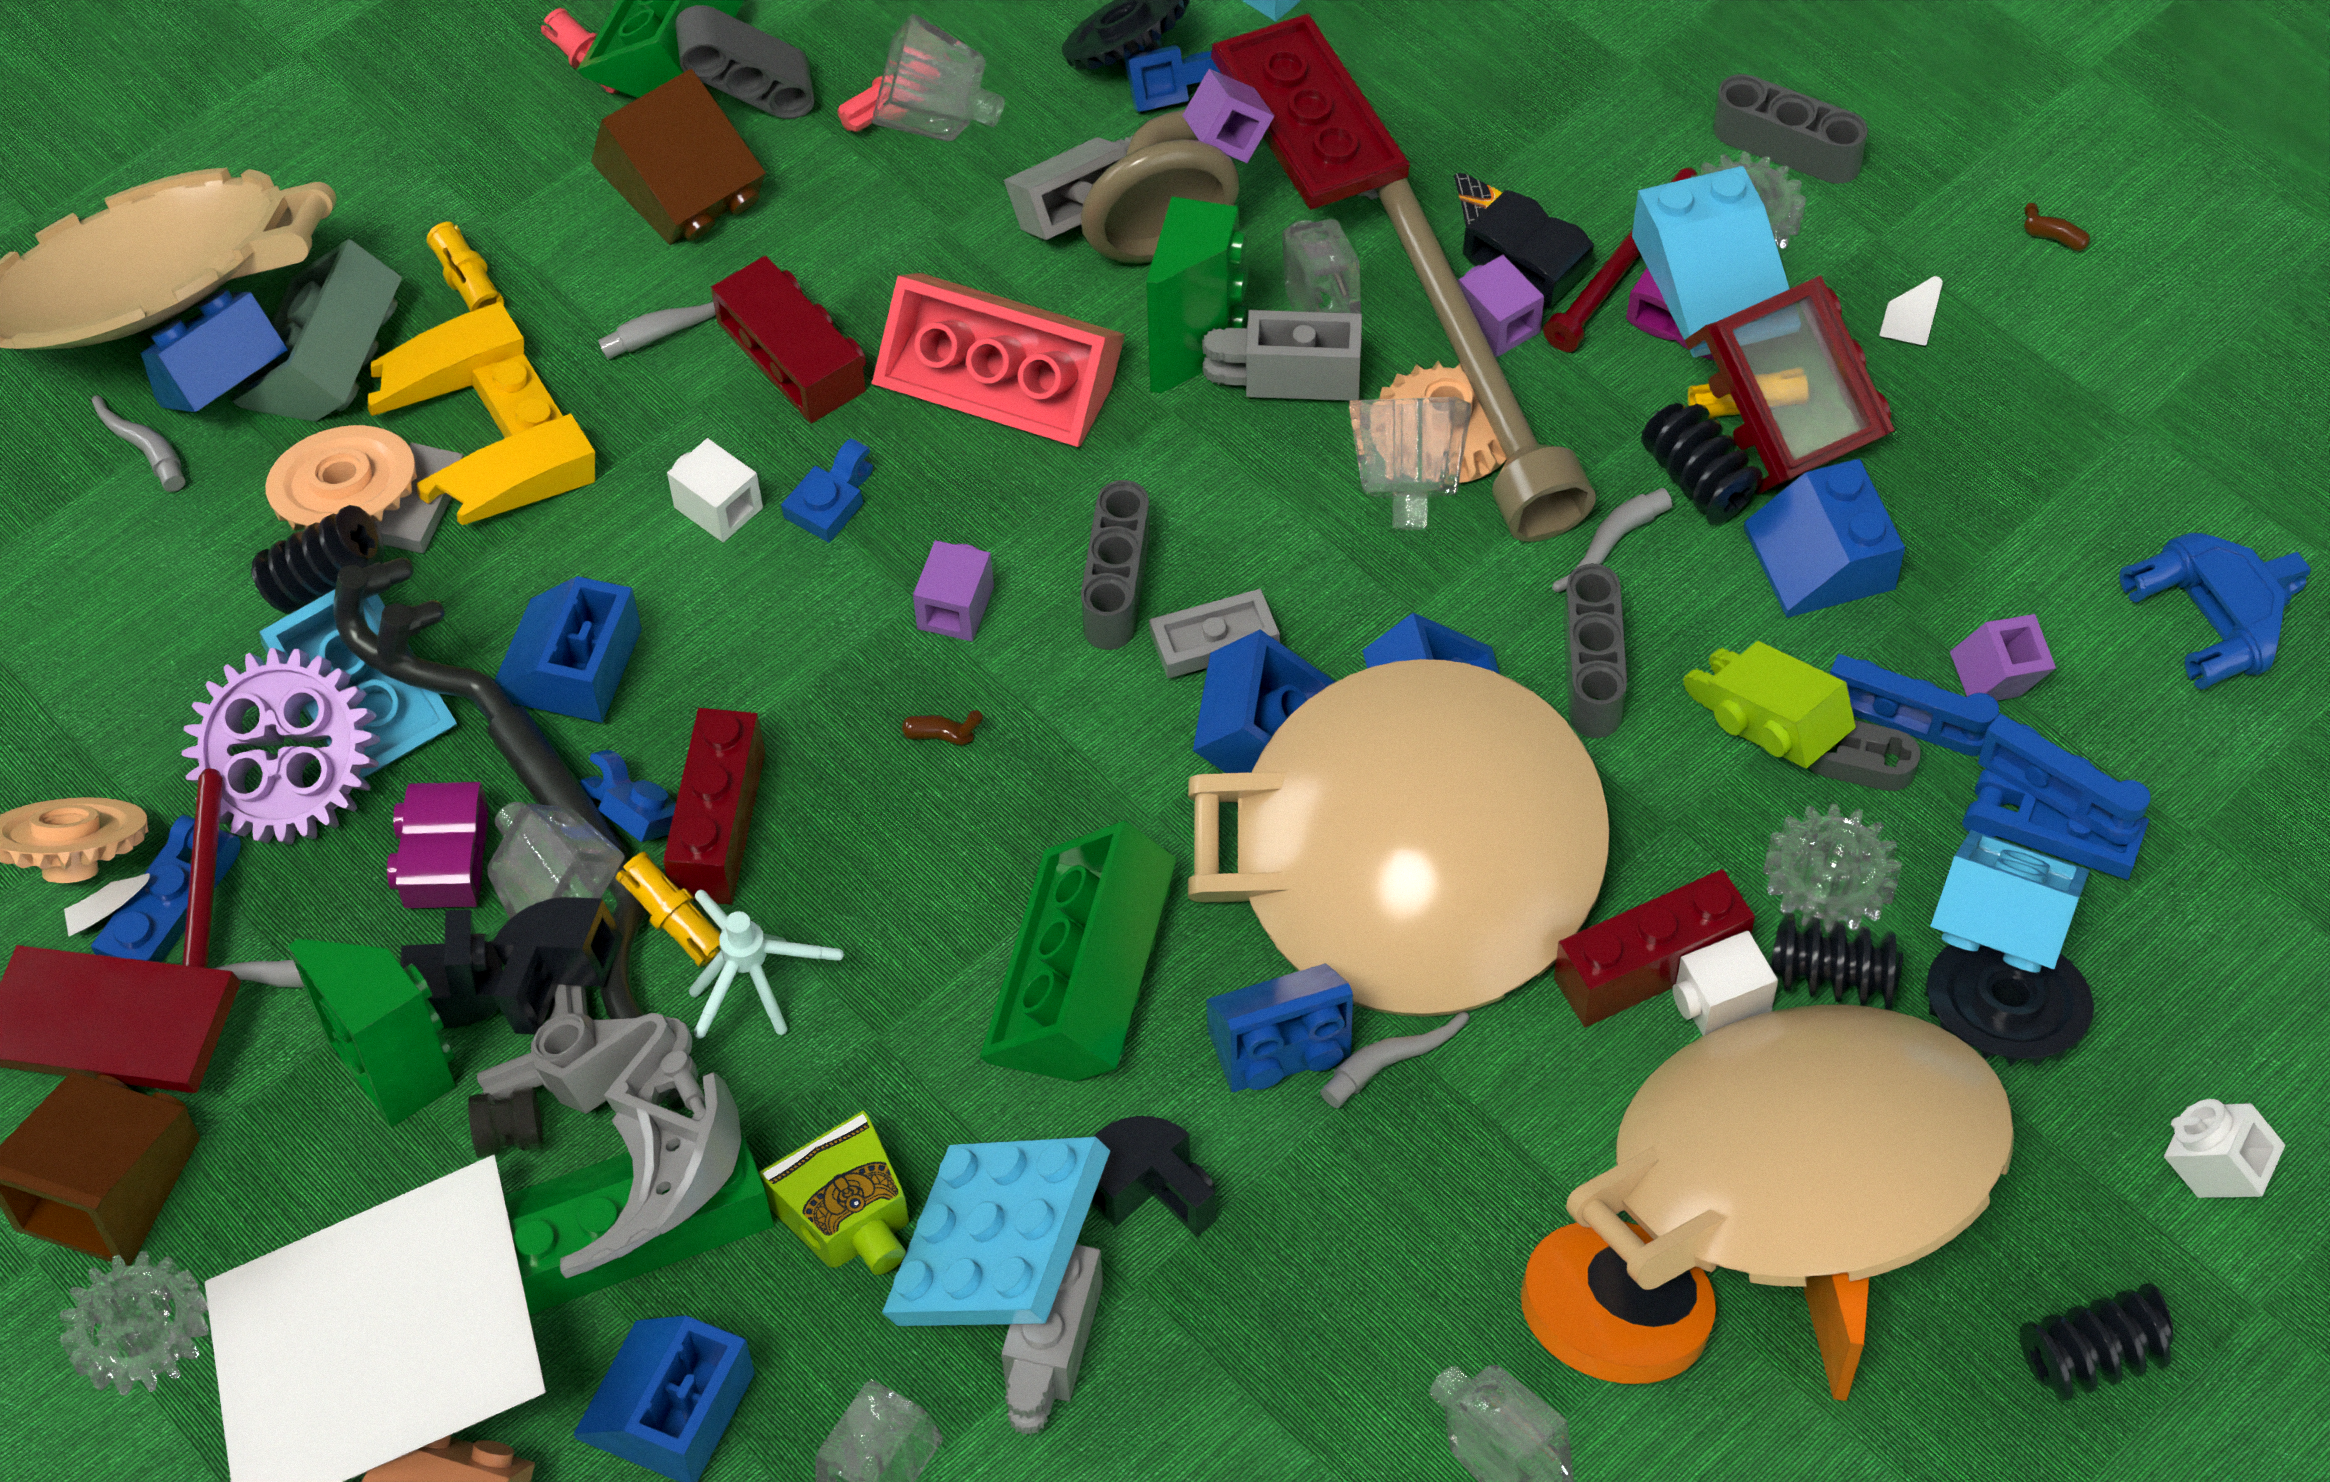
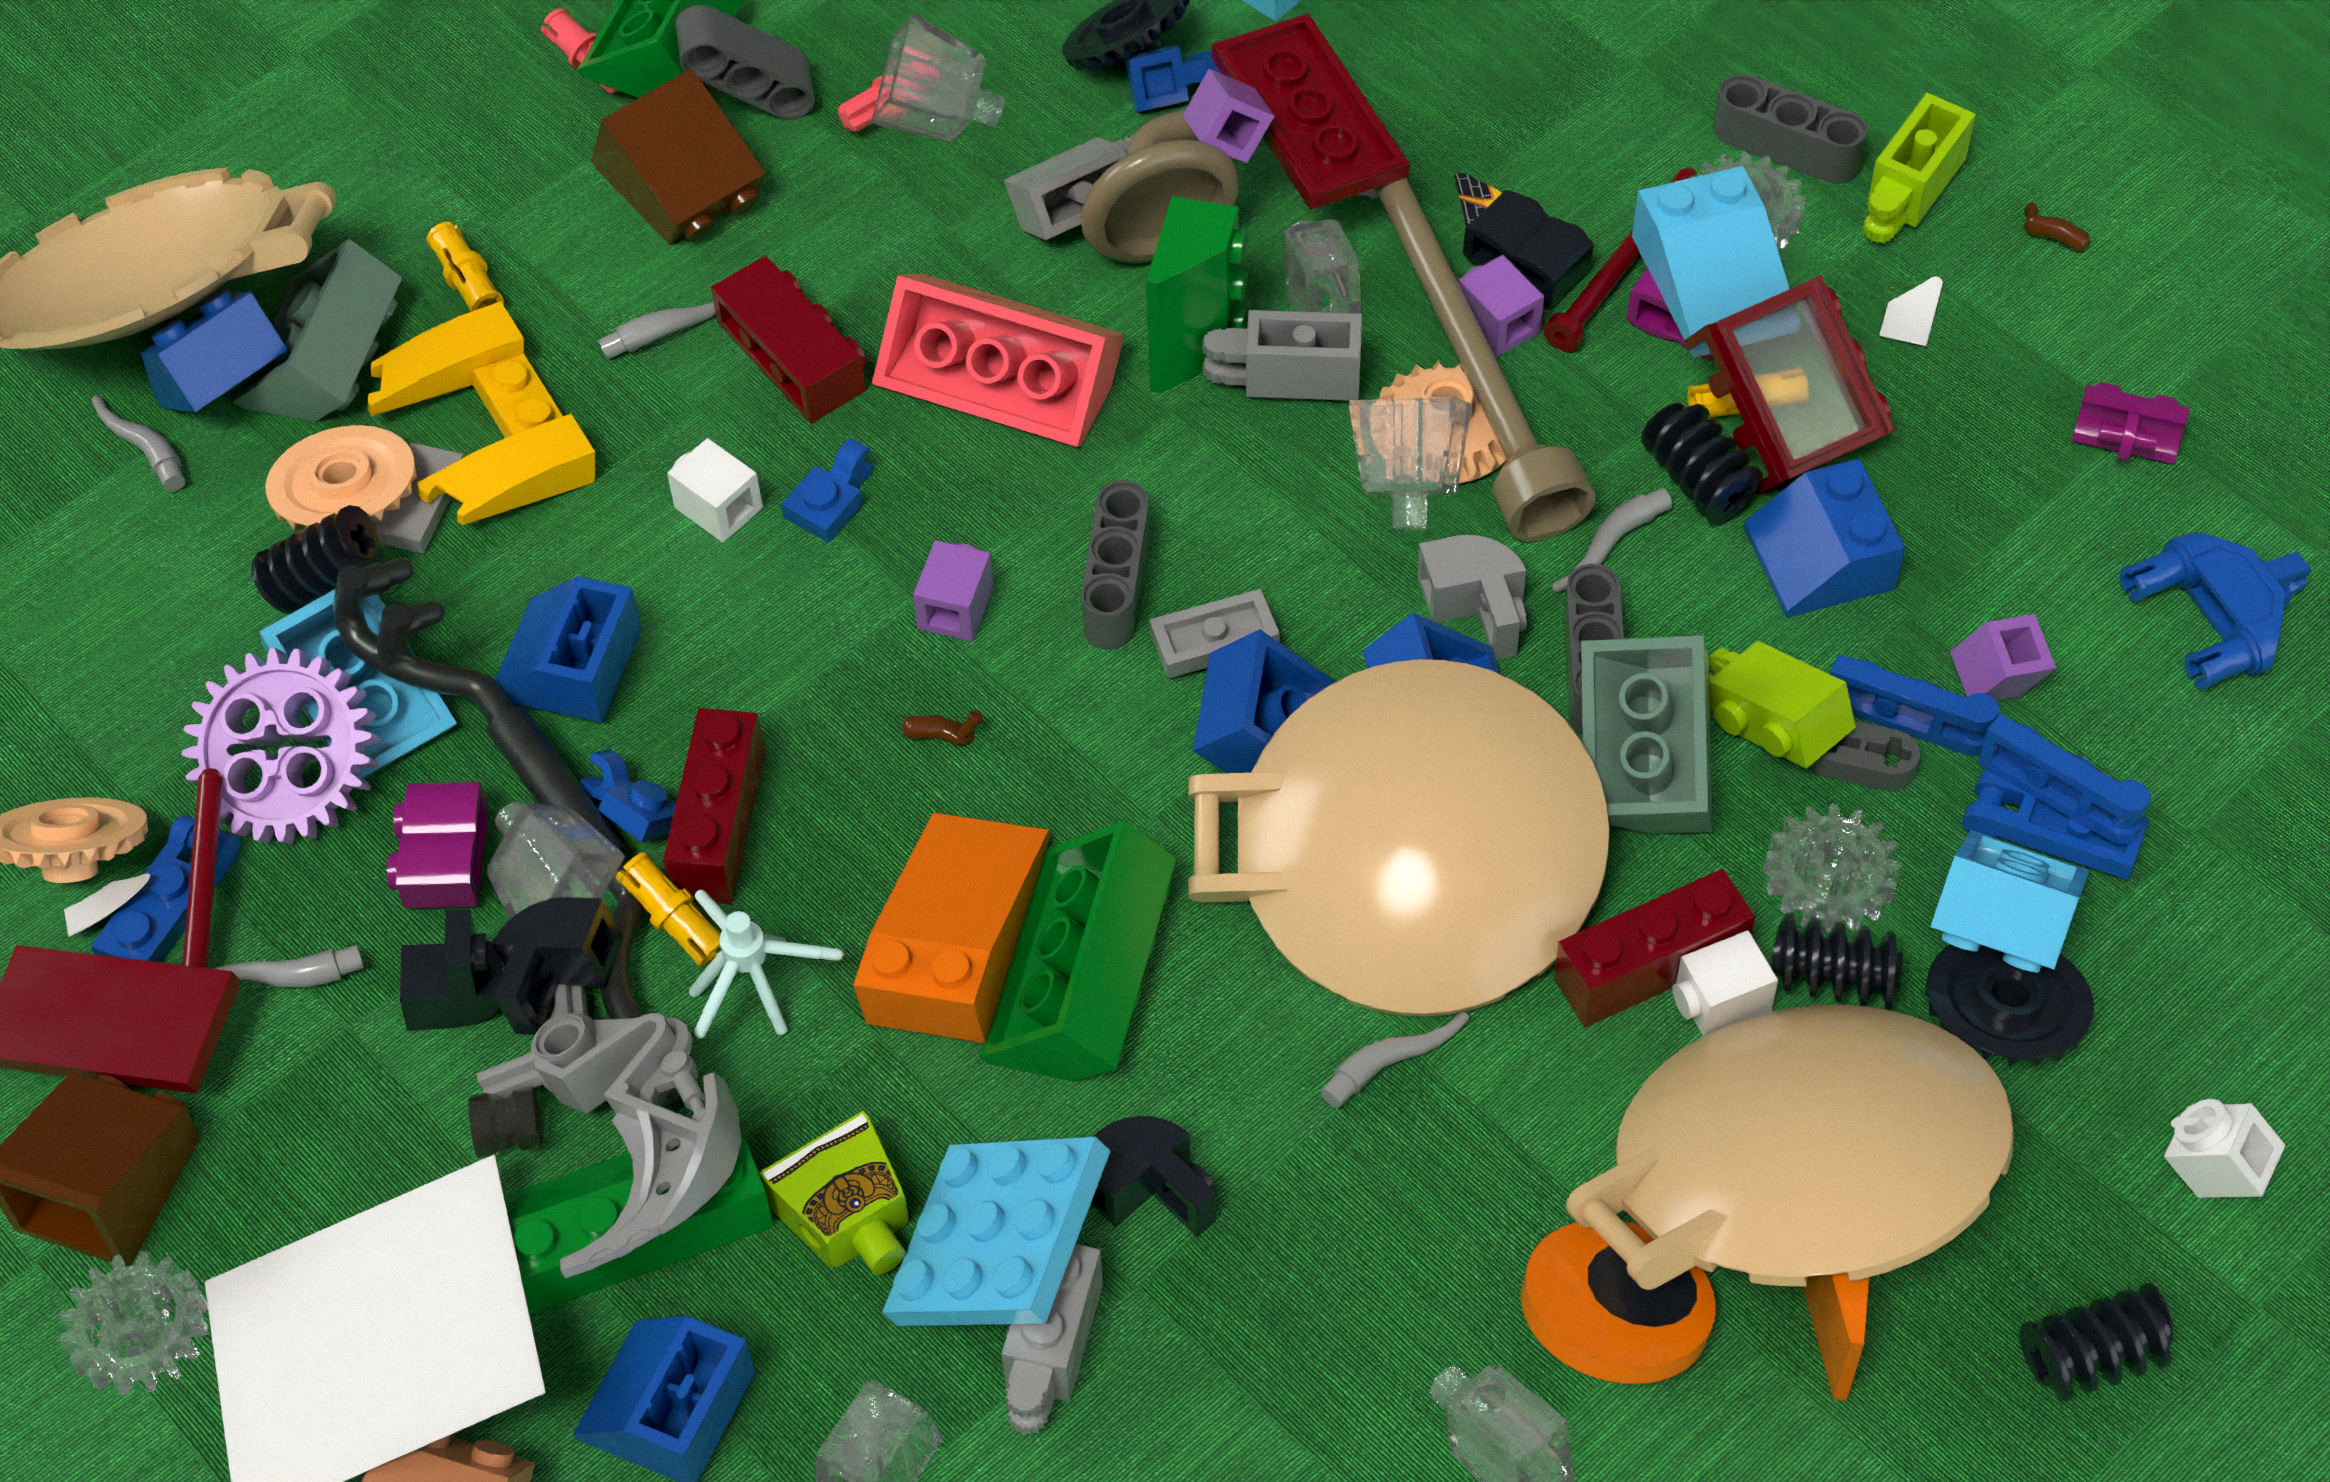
(377, 1023): green slope -> none
(951, 928): none -> orange slope
(1281, 1027): blue slope -> none
(1475, 577): none -> light grey brick
(1650, 731): none -> sand green slope
(1917, 166): none -> lime hinge
(2130, 423): none -> magenta hips

